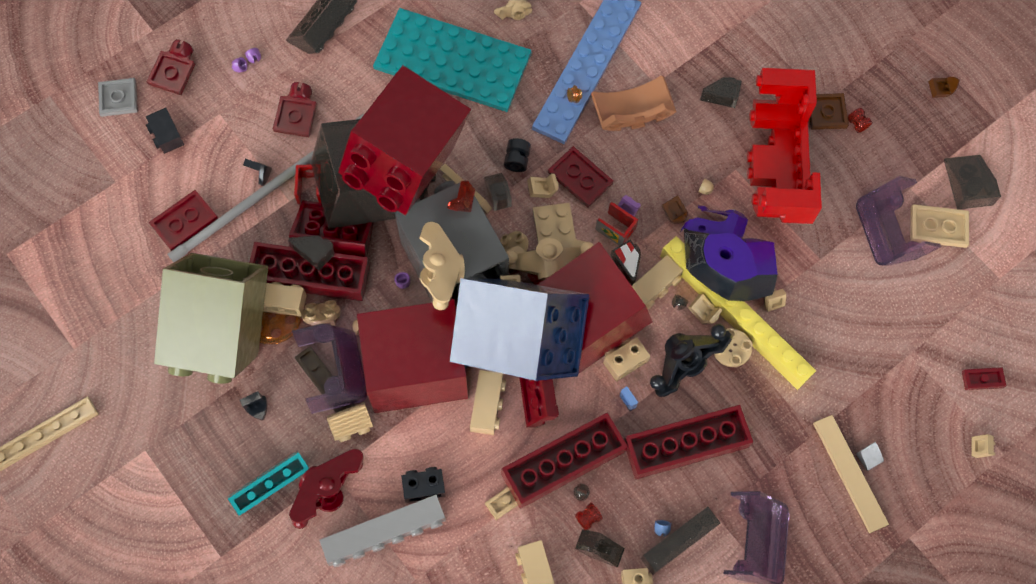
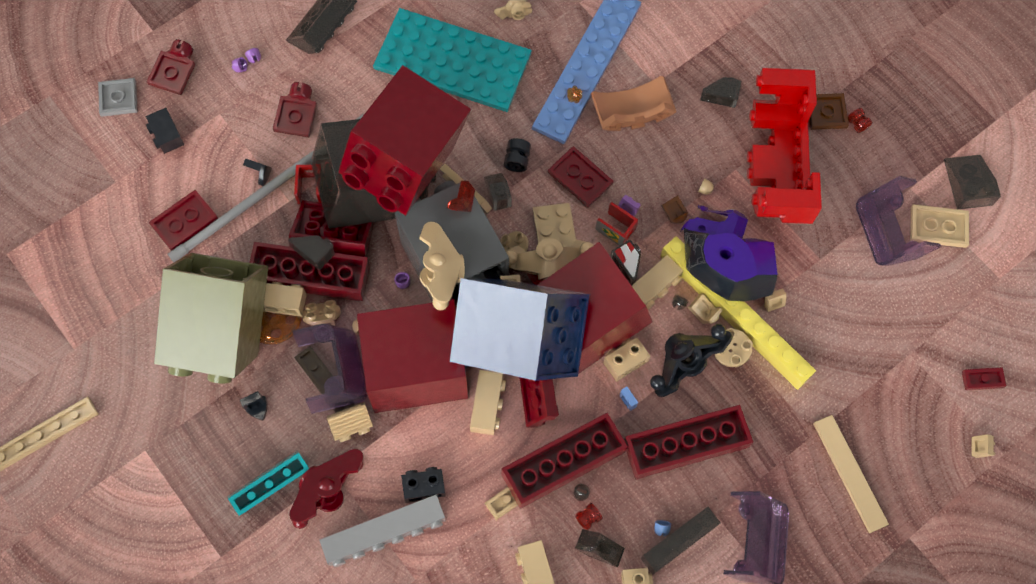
(542, 186): tan bracket -> none
(870, 456): slope -> none
(943, 86): reddish brown plate -> none

